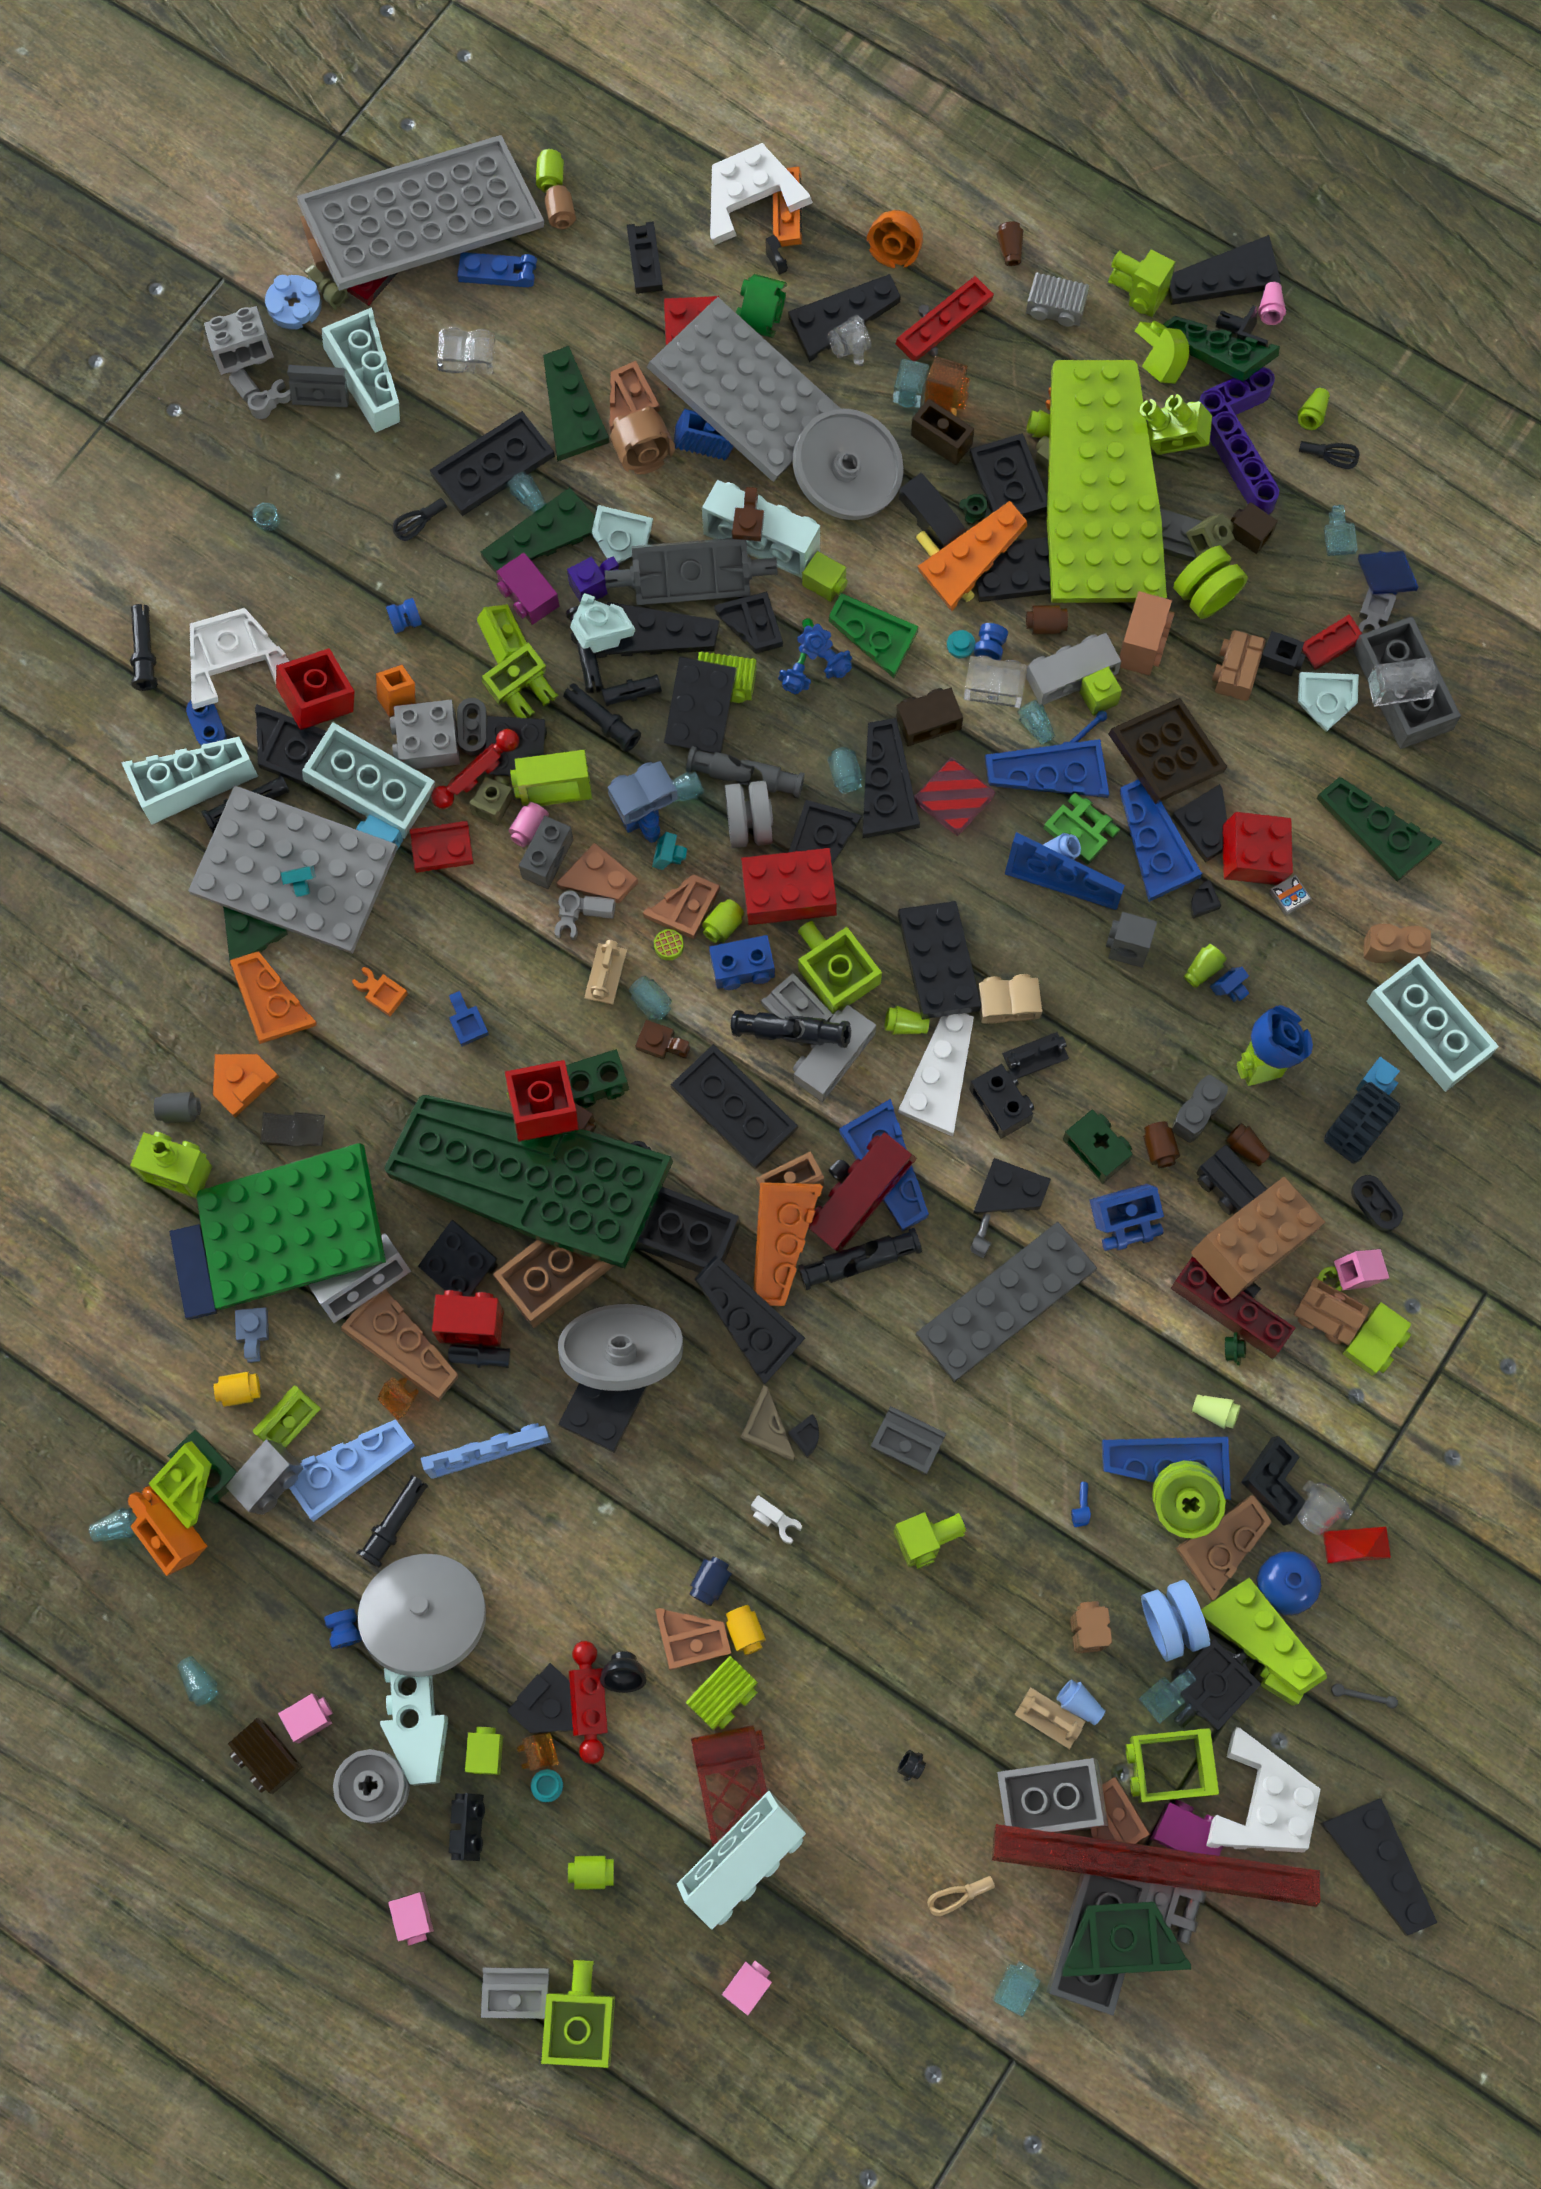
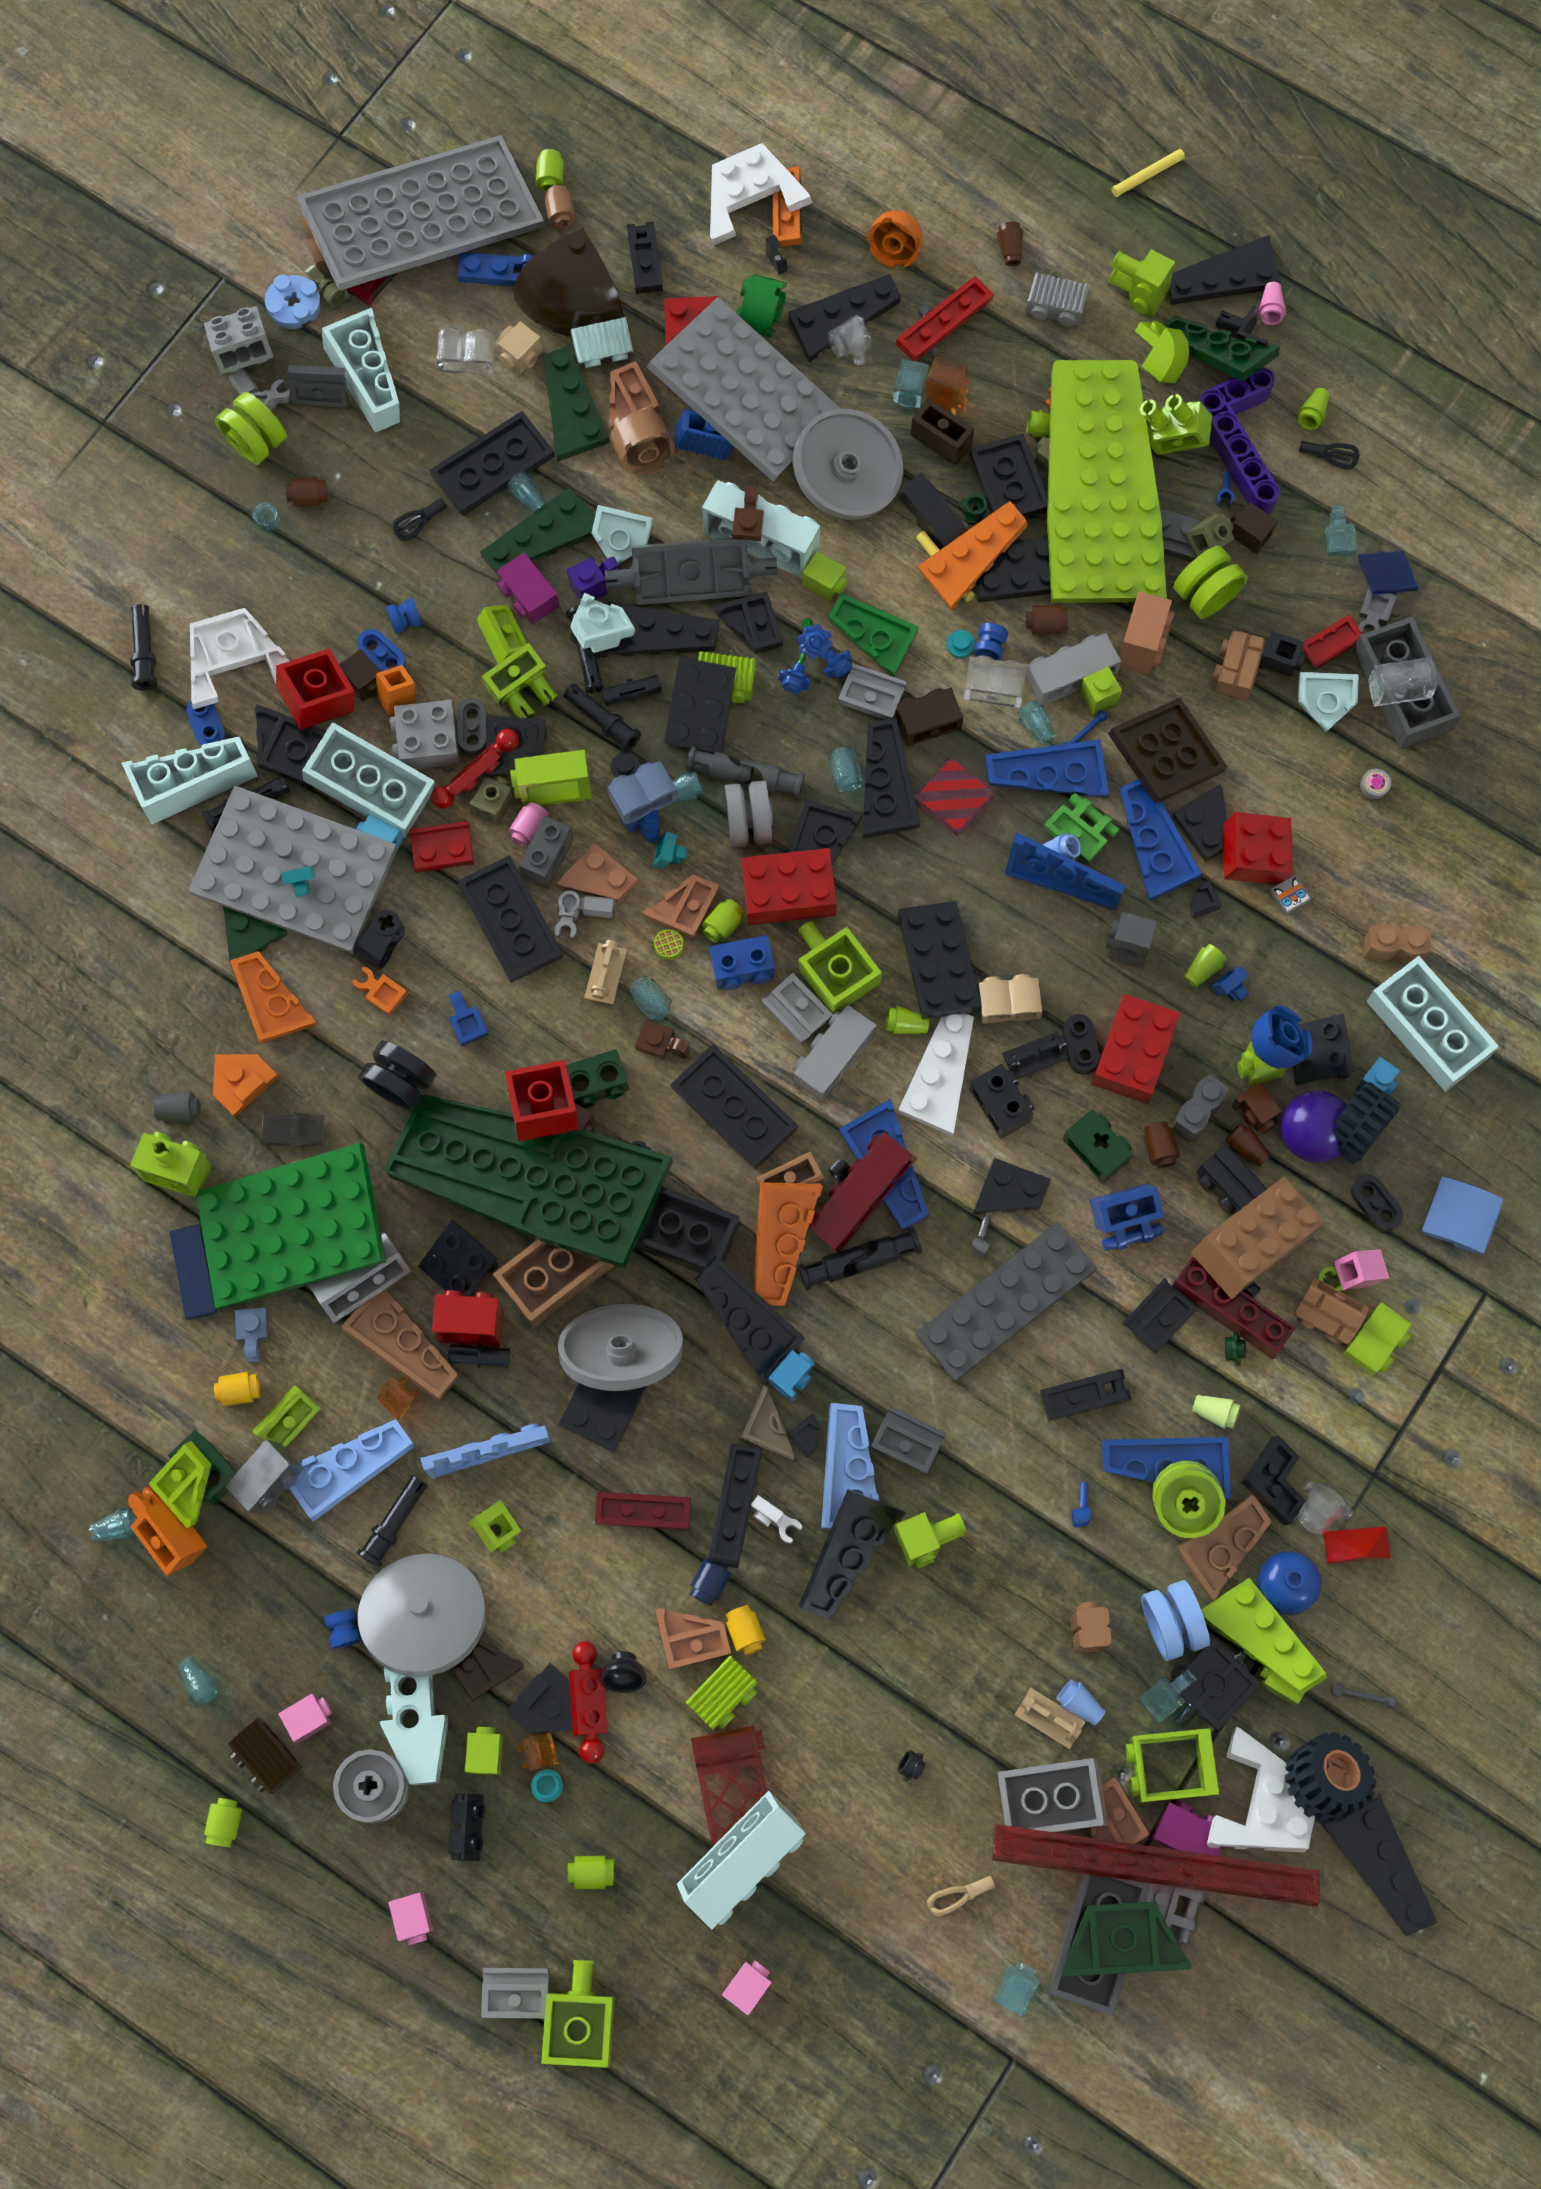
(222, 1822): none -> lime brick
(251, 428): none -> lime wheel
(306, 491): none -> reddish brown brick
(361, 674): none -> dark brown brick
(377, 943): none -> black piece
(384, 653): none -> blue plate
(397, 1075): none -> black wheel
(484, 1669): none -> dark brown wing
(499, 1517): none -> lime brick
(510, 919): none -> black plate
(519, 347): none -> tan brick
(567, 286): none -> dark brown brick
(601, 342): none -> light aqua brick
(624, 764): none -> black plate
(643, 1511): none -> dark red plate
(734, 1506): none -> black tile
(771, 1027): black piece -> none
(792, 1374): none -> dark azure brick
(846, 1459): none -> light blue wing
(852, 1540): none -> black wing
(872, 692): none -> light grey plate
(1081, 1043): none -> black plate
(1084, 1395): none -> black plate
(1136, 1048): none -> red brick
(1148, 172): none -> light yellow bar
(1160, 1316): none -> black plate
(1225, 491): none -> blue hand
(1258, 1108): none -> reddish brown brick
(1309, 1125): none -> dark purple piece
(1330, 1051): none -> black hinge
(1330, 1777): none -> black wheel
(1375, 783): none -> tile
(1384, 835): dark green wing -> none
(1463, 1215): none -> medium blue slope

